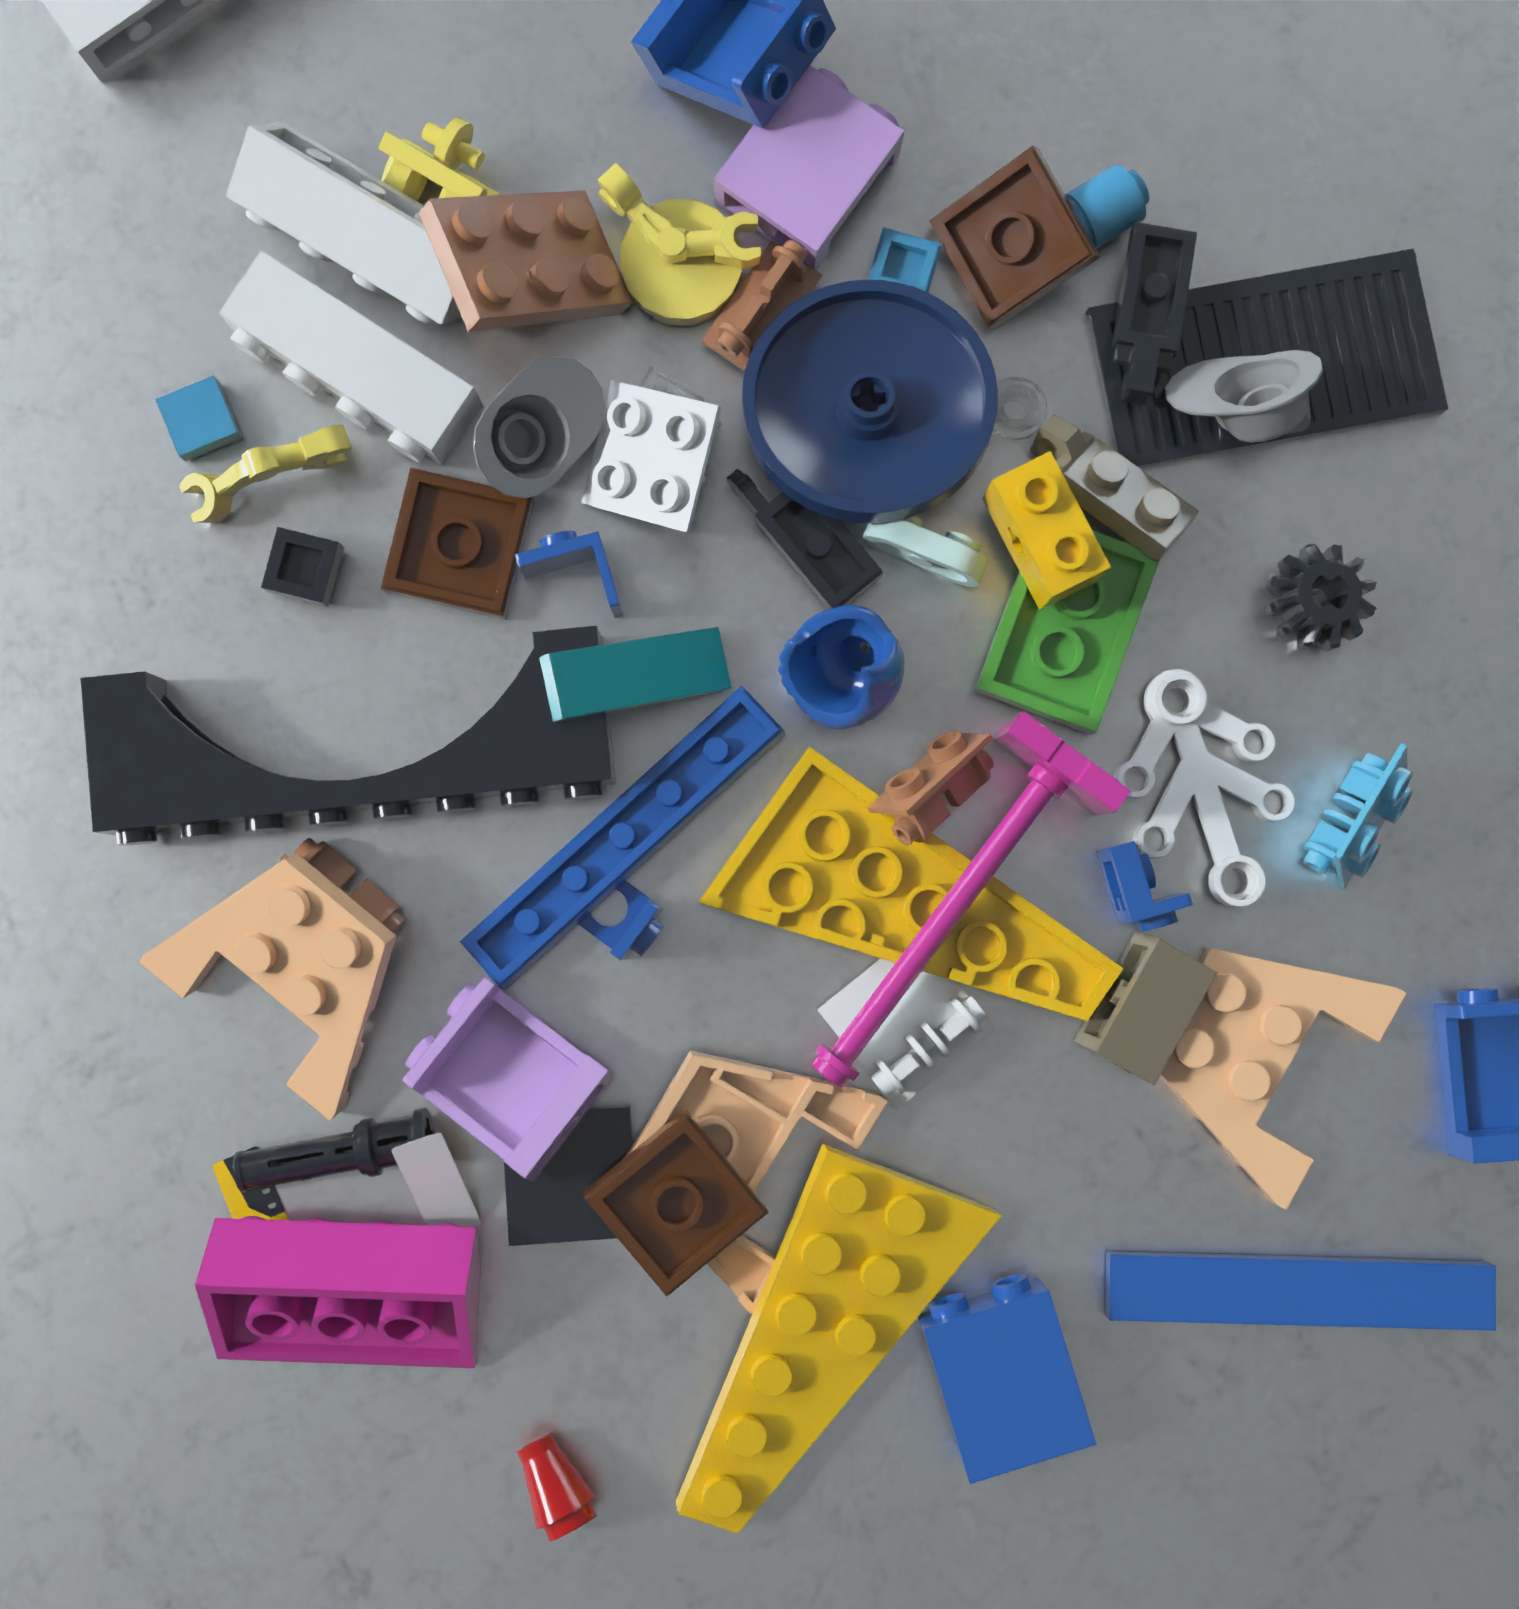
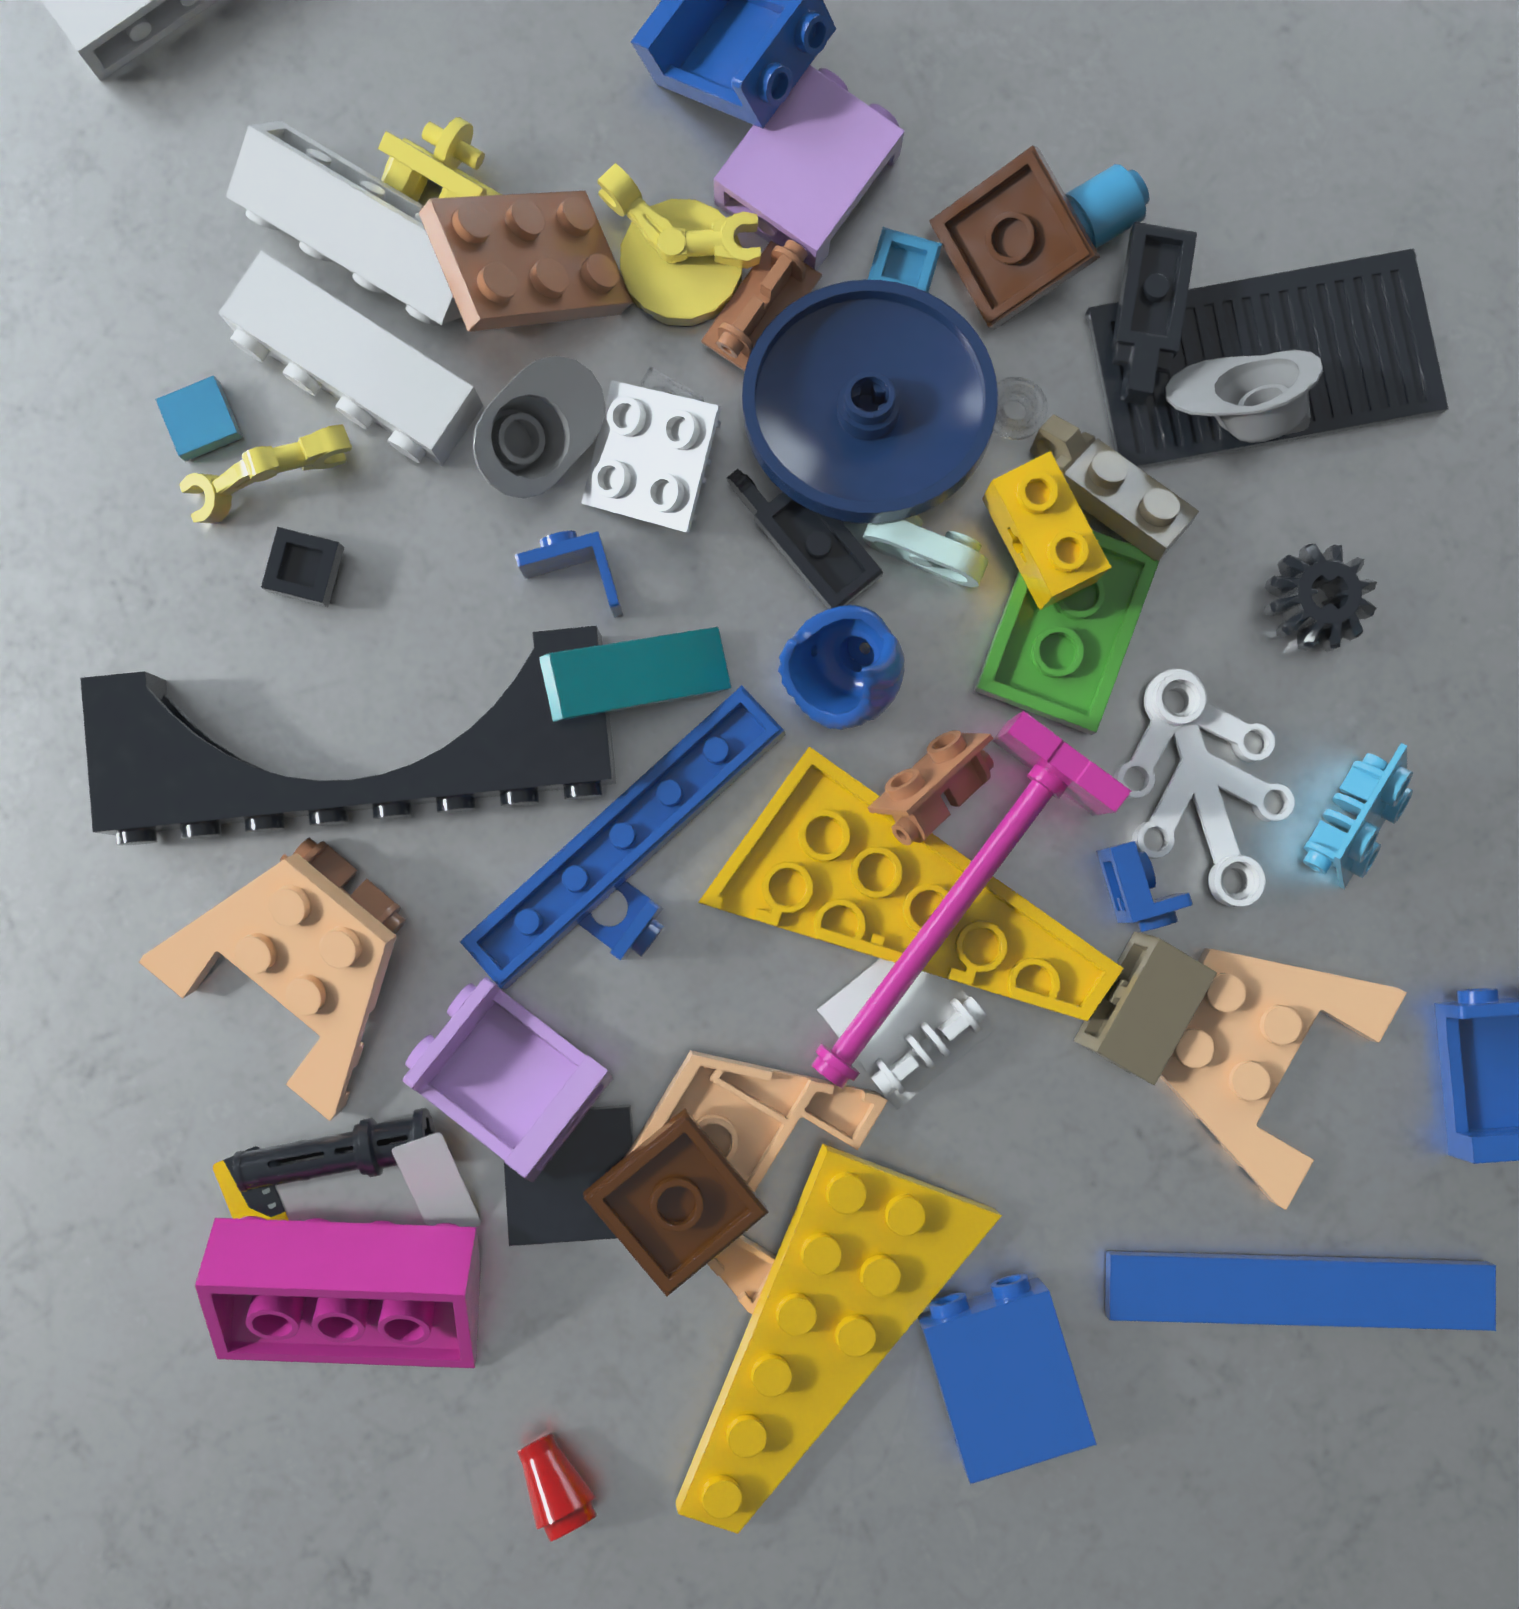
(457, 544): reddish brown tile -> none

